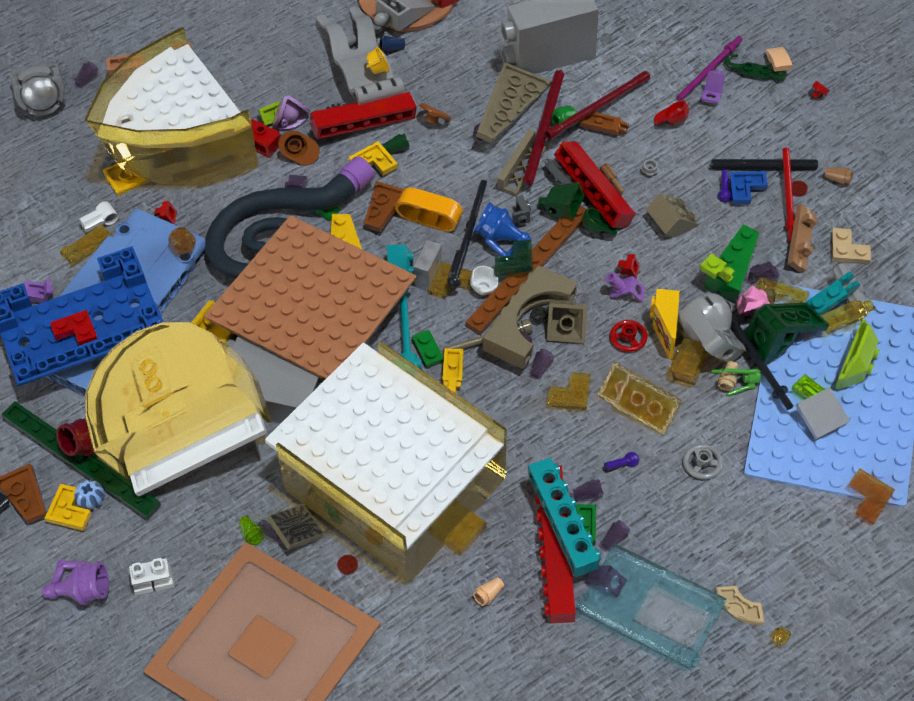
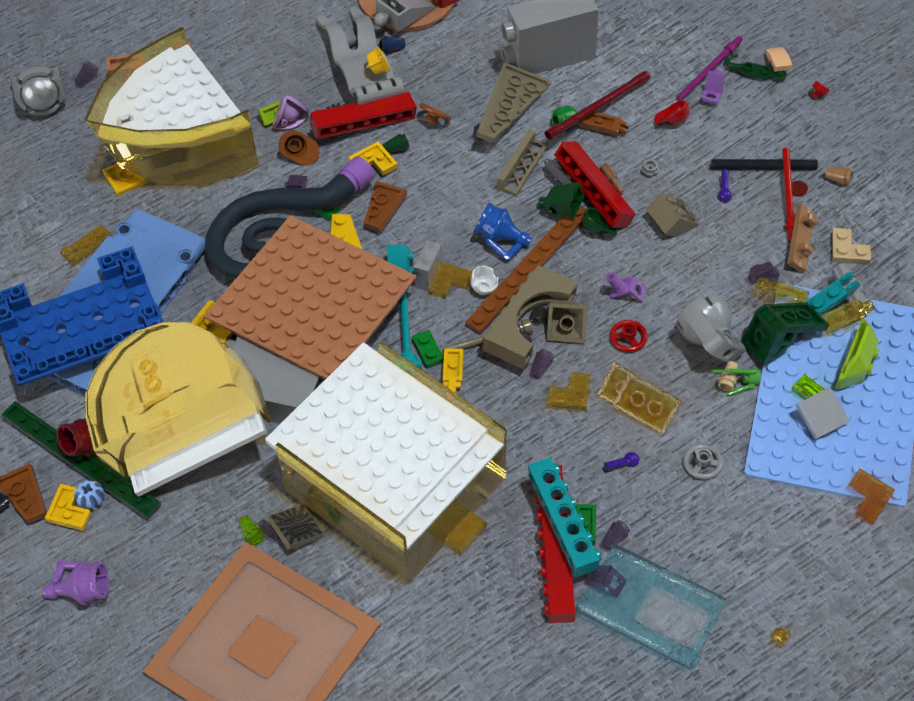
(39, 291): medium lavender bracket -> none
(77, 324): red plate -> none
(102, 215): white piece -> none
(156, 571): white hips -> none
(166, 212): red tile -> none
(182, 240): clear orange head -> none
(265, 138): red brick -> none
(347, 564): clear red piece -> none
(429, 209): light orange plant -> none
(453, 280): black bar -> none
(487, 592): light nougat cone -> none
(519, 262): clear green plate -> none
(523, 209): dark grey bracket -> none
(543, 126): dark red axle -> none
(588, 490): clear purple cone -> none
(629, 266): red tile -> none
(665, 314): yellow slope -> none
(688, 361): clear yellow brick -> none
(716, 267): lime plate -> none
(738, 257): green wedge -> none
(741, 608): tan tile -> none
(743, 182): blue plate -> none
(751, 301): bright pink hair -> none
(779, 391): black bar -> none

